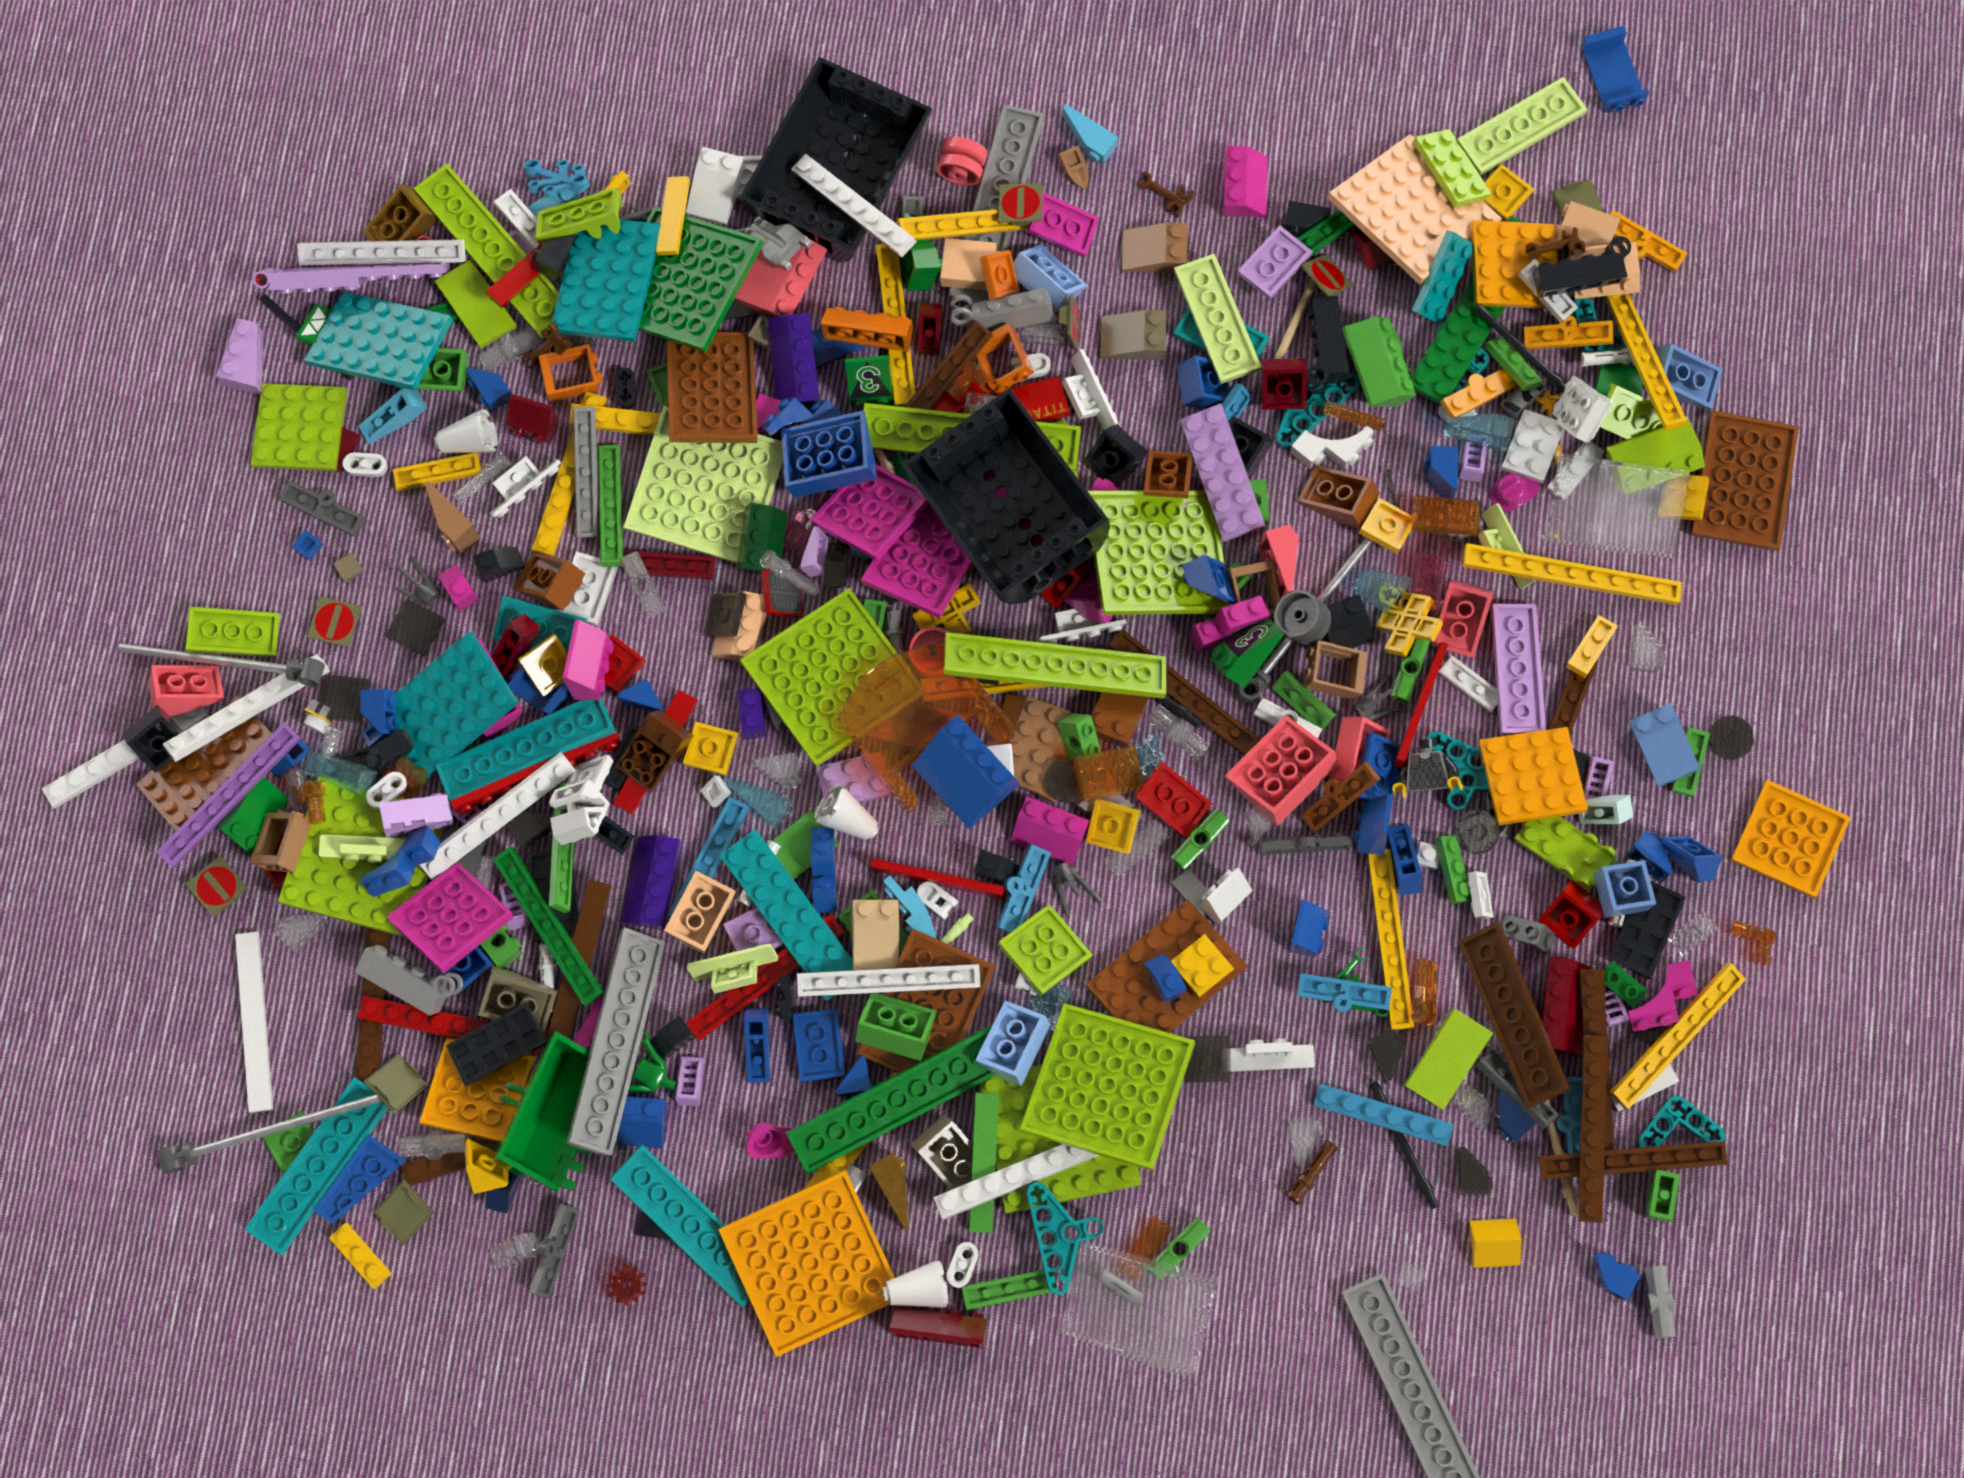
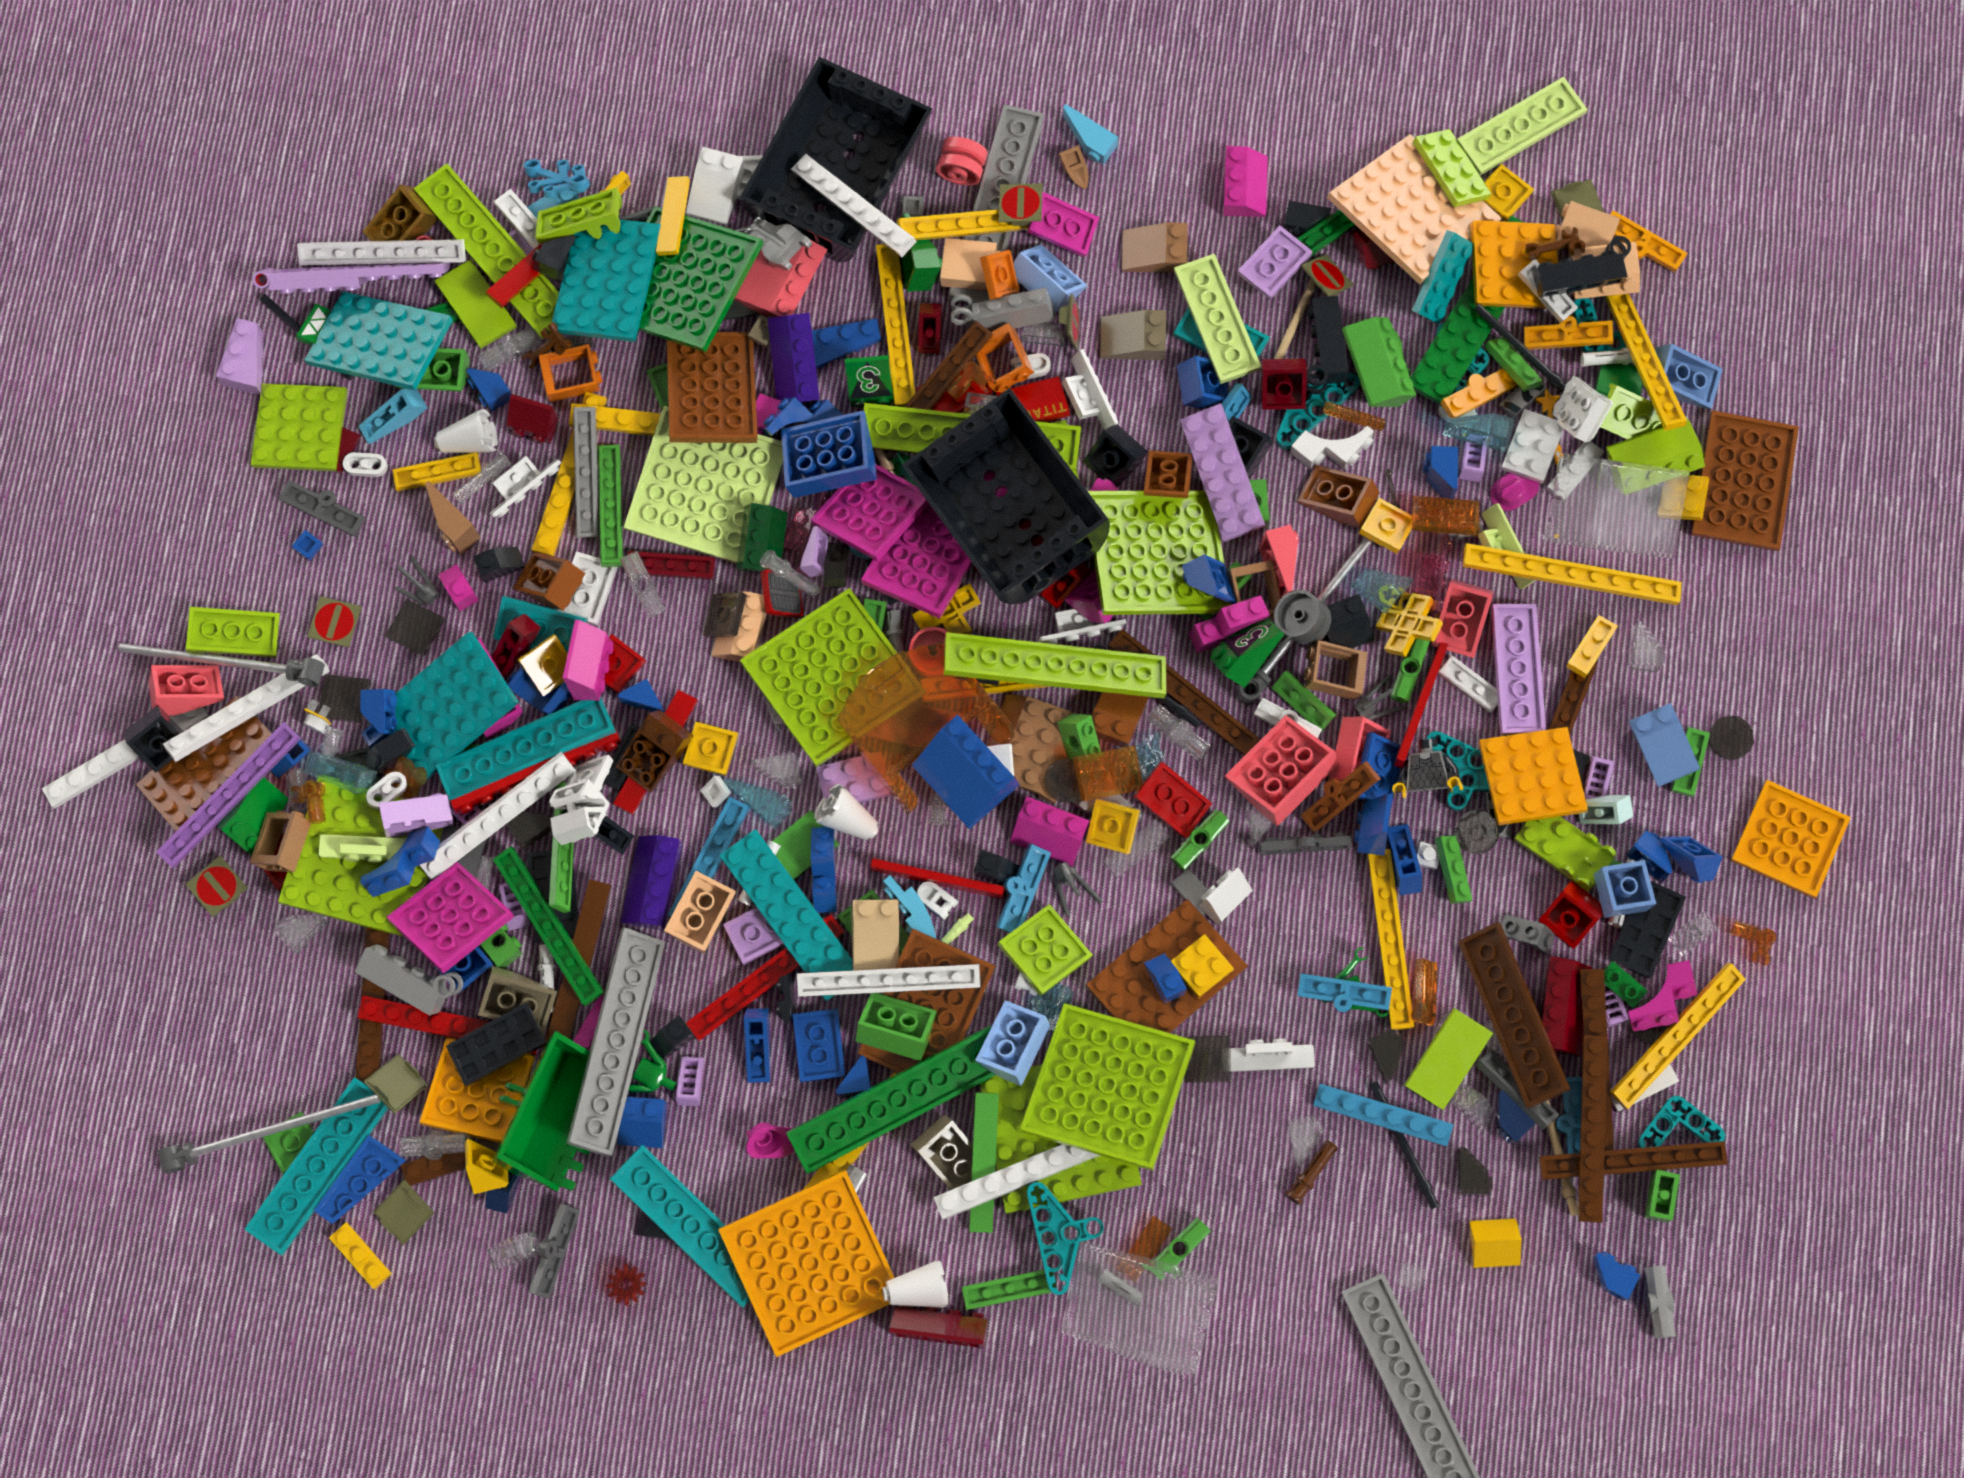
(254, 1022): white tile -> none
(348, 567): dark tan tile -> none
(621, 389): black beam -> none
(734, 968): yellowish green bracket -> none
(752, 714): dark purple brick -> none
(867, 329): orange slope -> none
(893, 1182): pearl gold slope -> none
(962, 1265): white plate -> none
(1177, 200): reddish brown bar -> none
(1308, 929): blue slope -> none
(1480, 895): white plate -> none
(1613, 70): blue panel -> none

